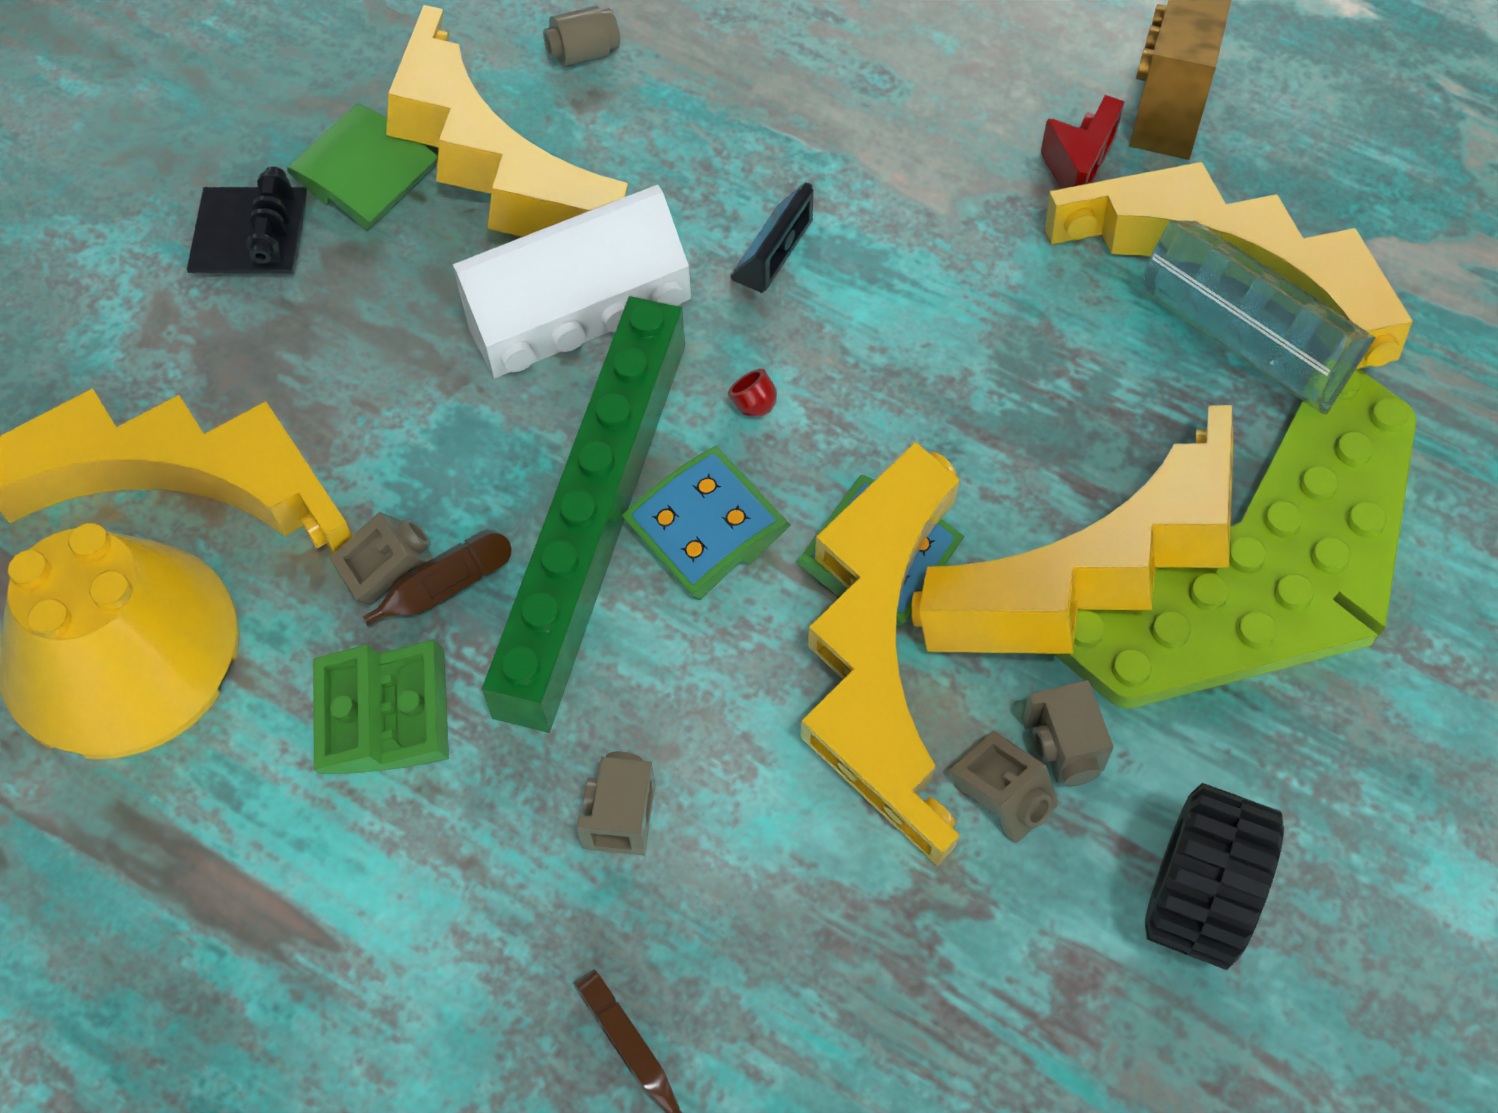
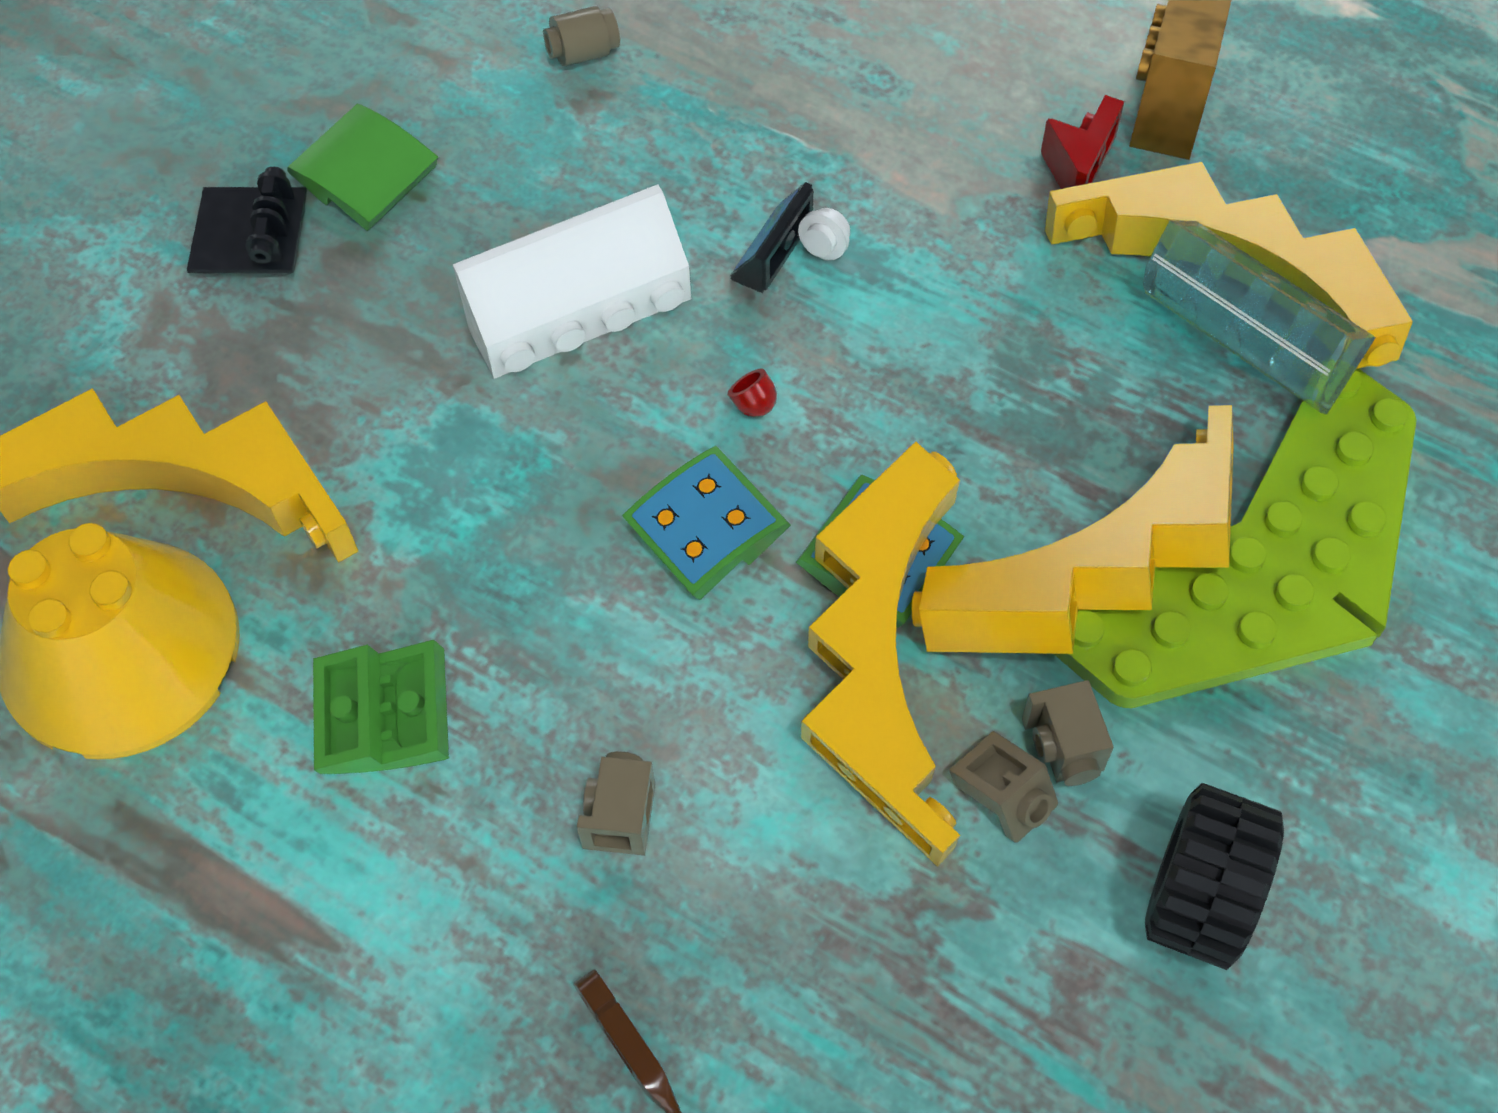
(380, 555): dark tan bracket -> none
(444, 575): reddish brown piece -> none
(477, 150): yellow arch -> none
(585, 518): green brick -> none
(825, 233): none -> white plate

